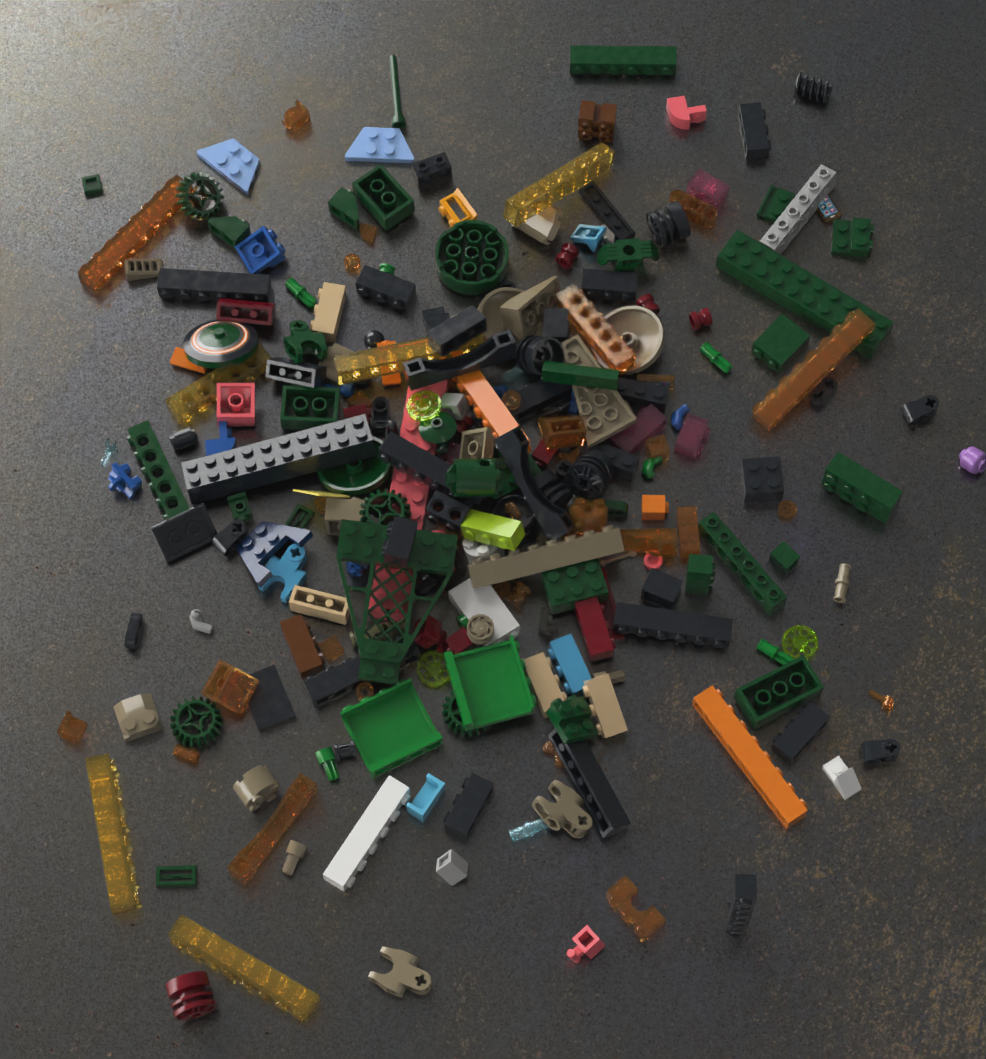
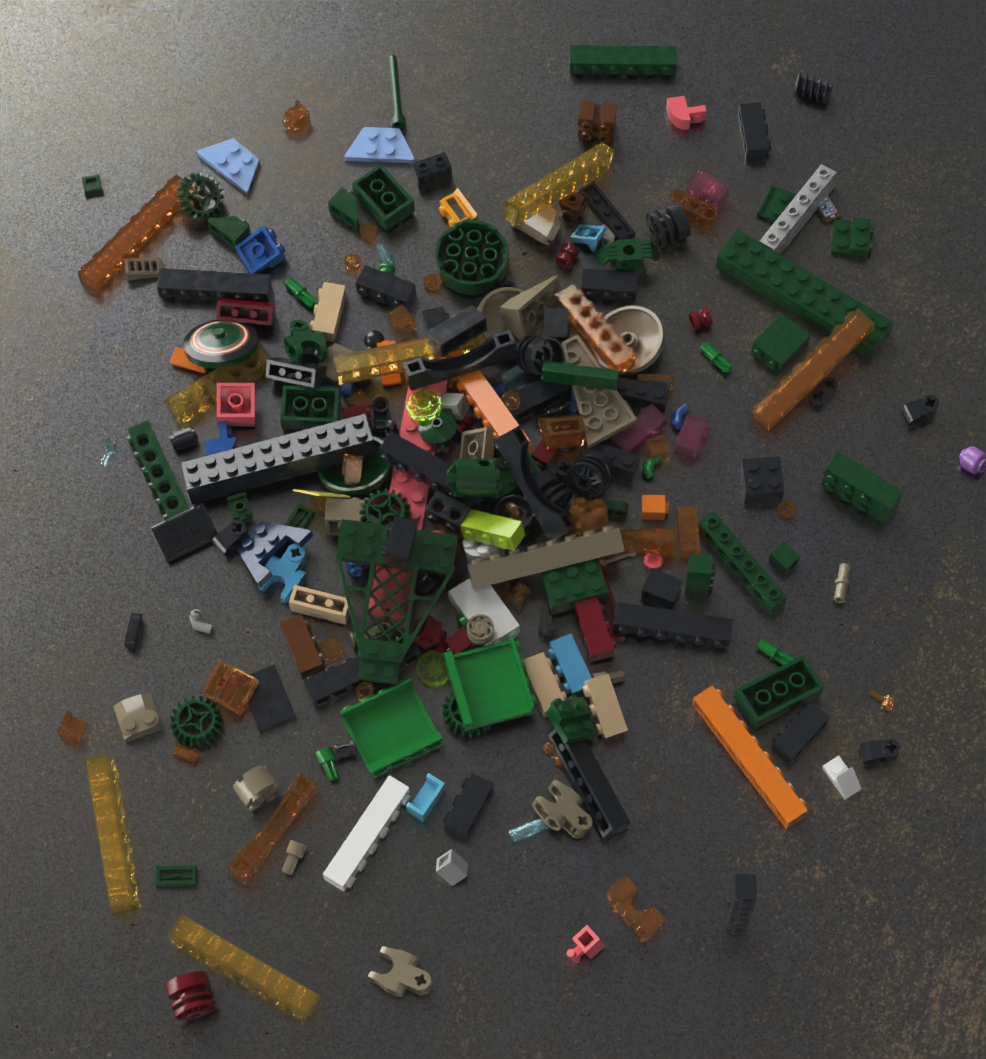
(122, 482): blue hips -> none
(352, 469): none -> clear orange brick
(384, 253): none -> clear light blue pin
(401, 318): none -> clear orange panel
(432, 283): none -> clear orange tile
(573, 206): none -> reddish brown brick
(647, 301): dark red wheel -> none
(800, 641): clear neon green wheel -> none

